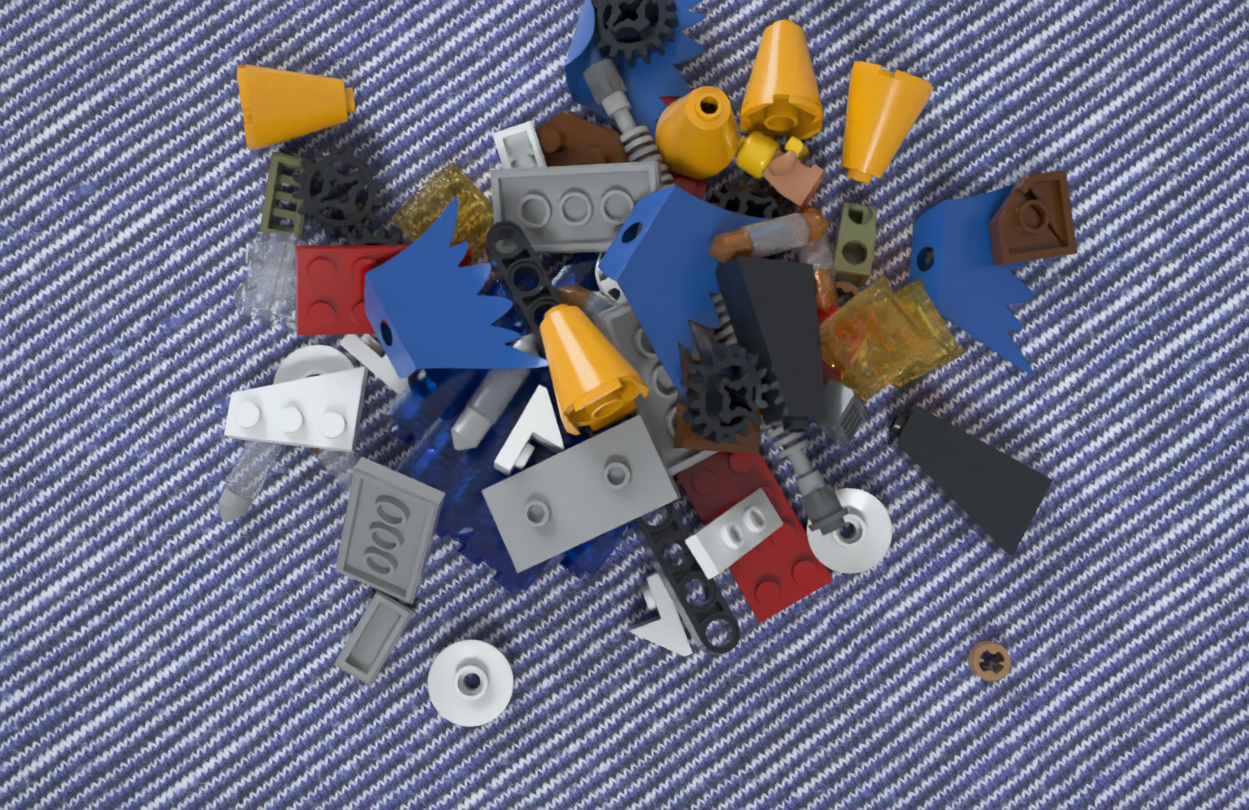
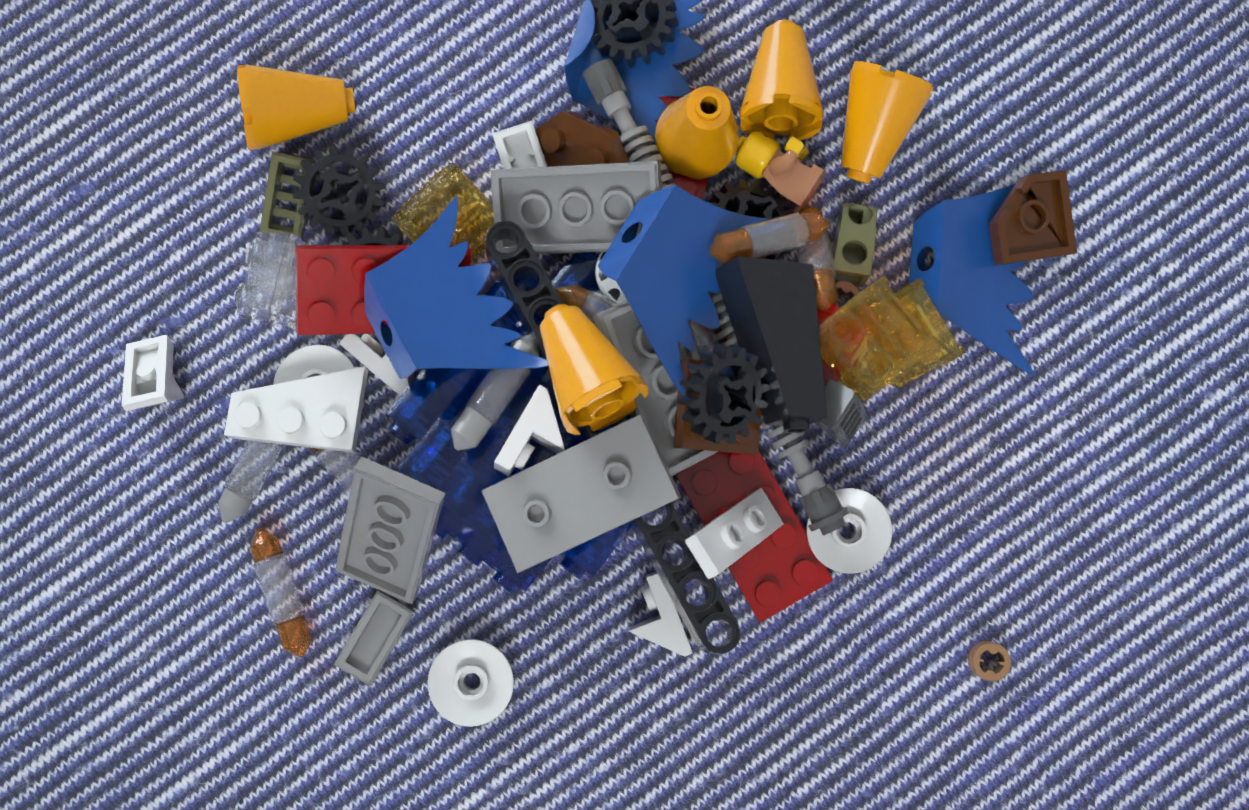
(149, 374): none -> white slope
(280, 592): none -> piece
(975, 479): black slope -> none

